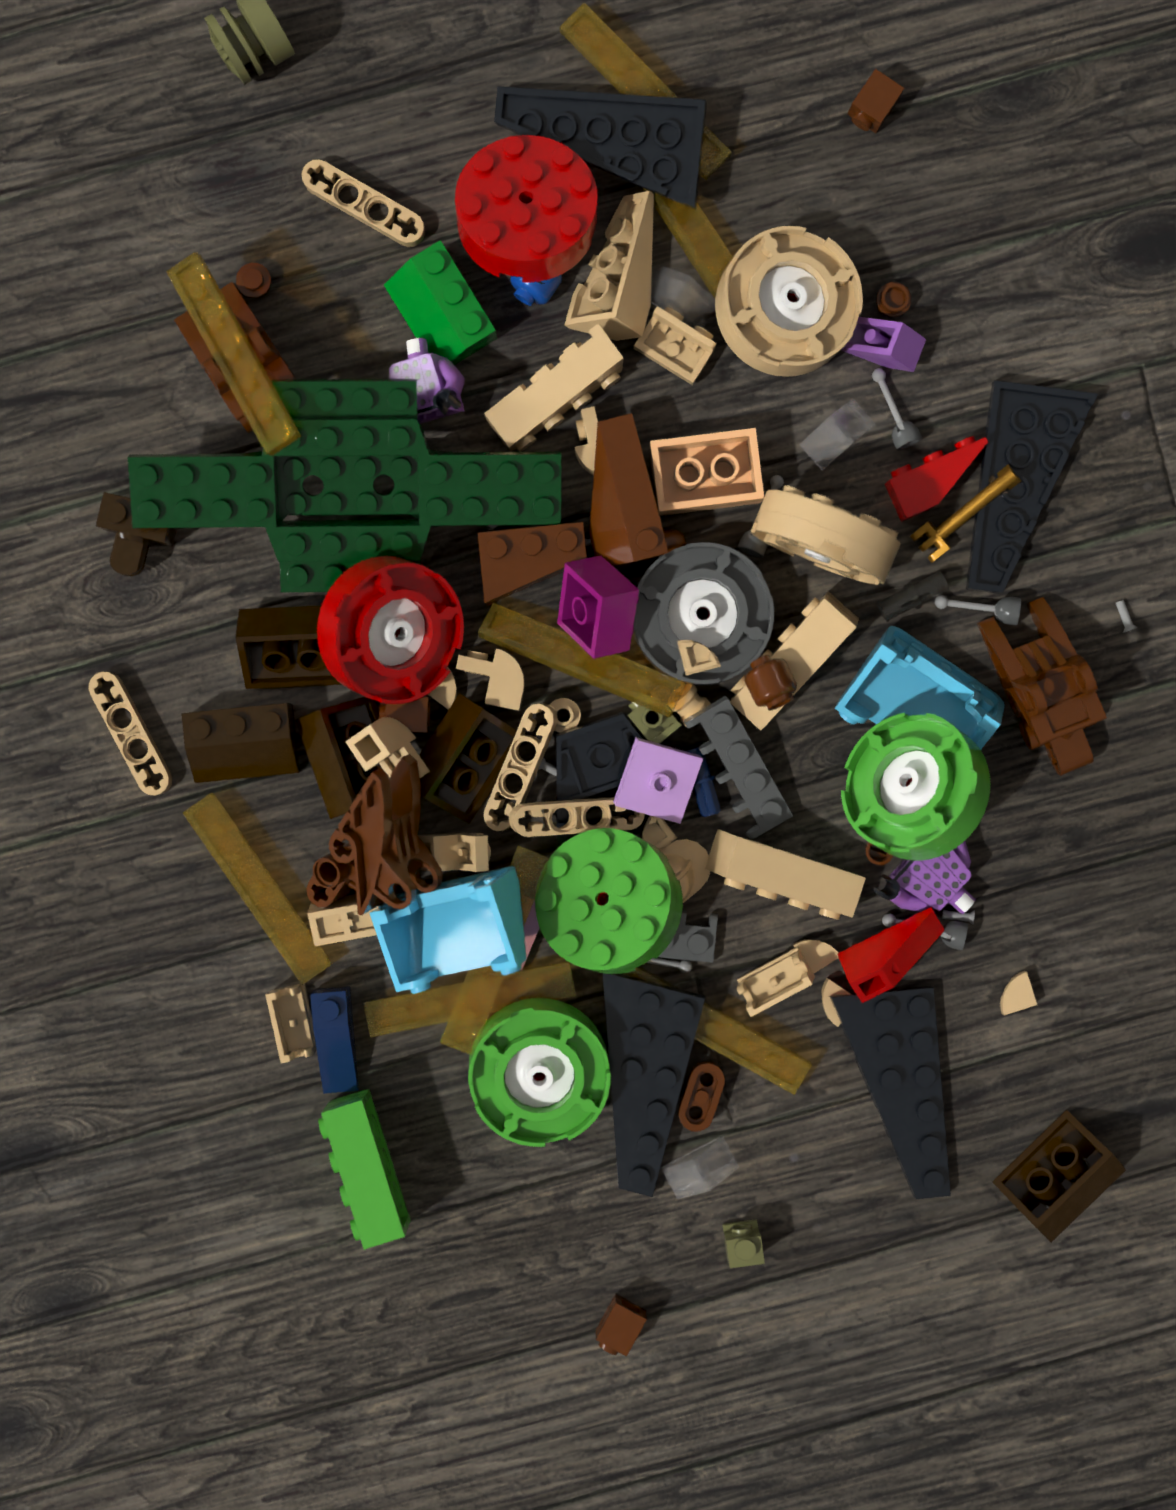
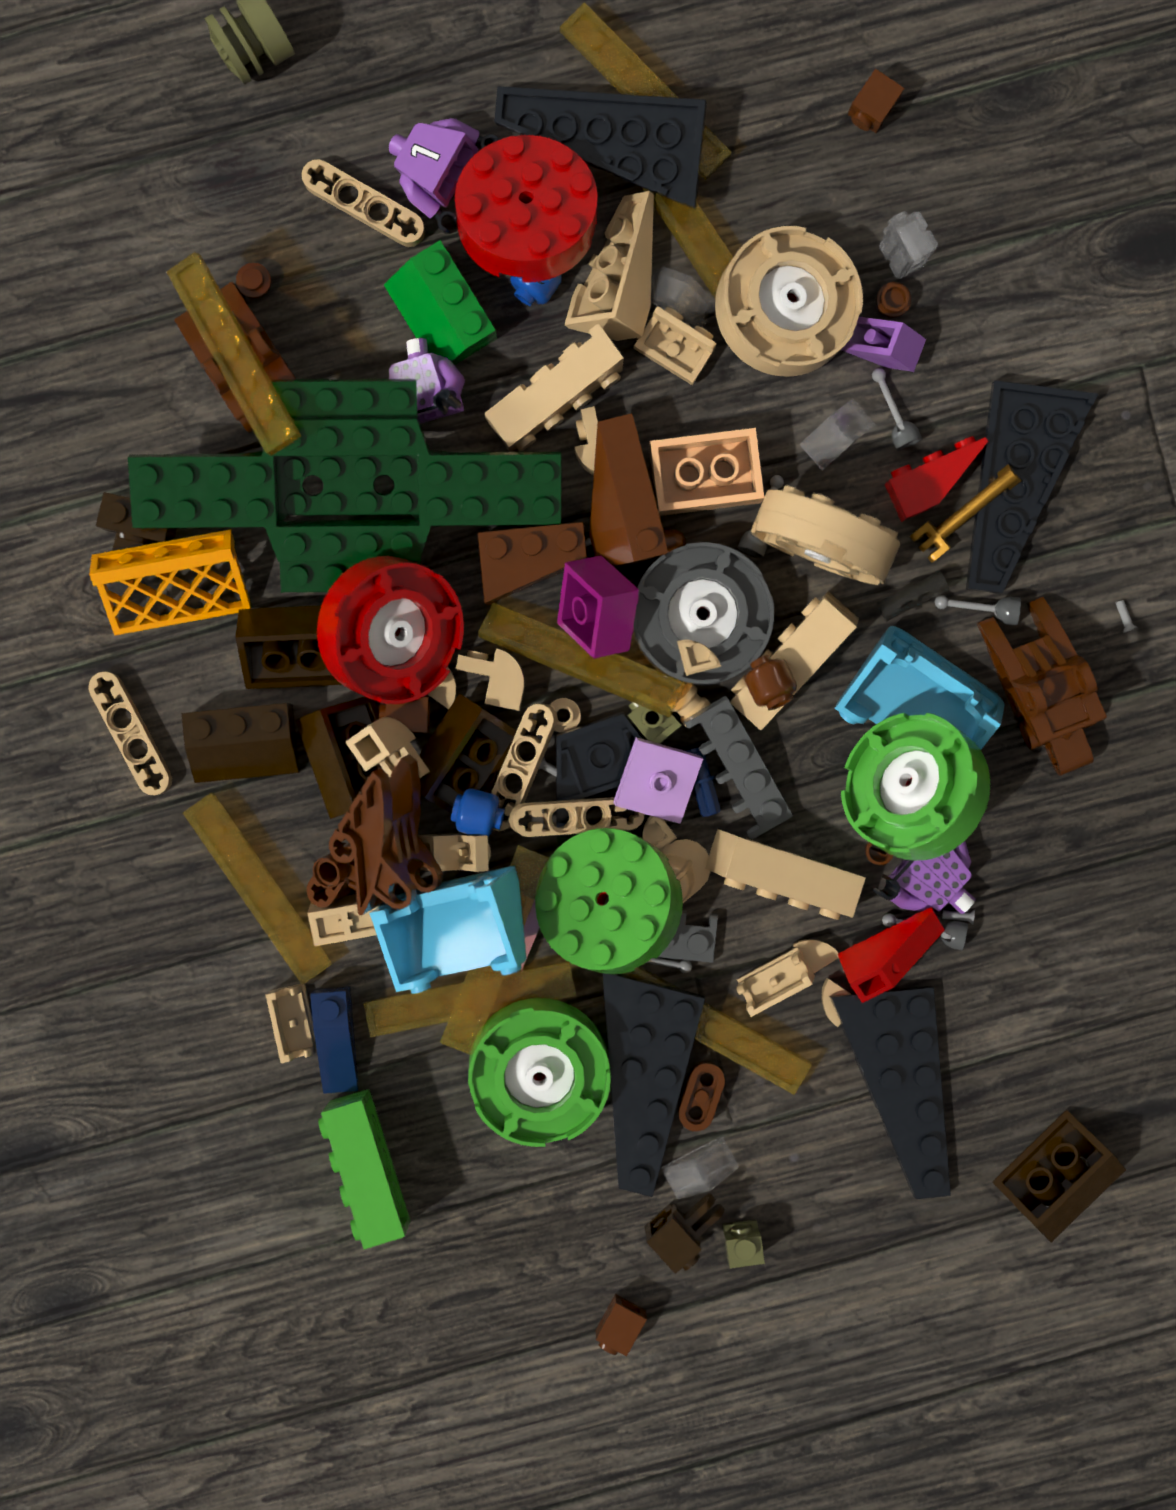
(158, 559): none -> light orange fence
(433, 162): none -> medium lavender torso
(477, 813): none -> blue head
(678, 1235): none -> dark brown brick
(907, 243): none -> clear brick
(1017, 994): tan tile -> none

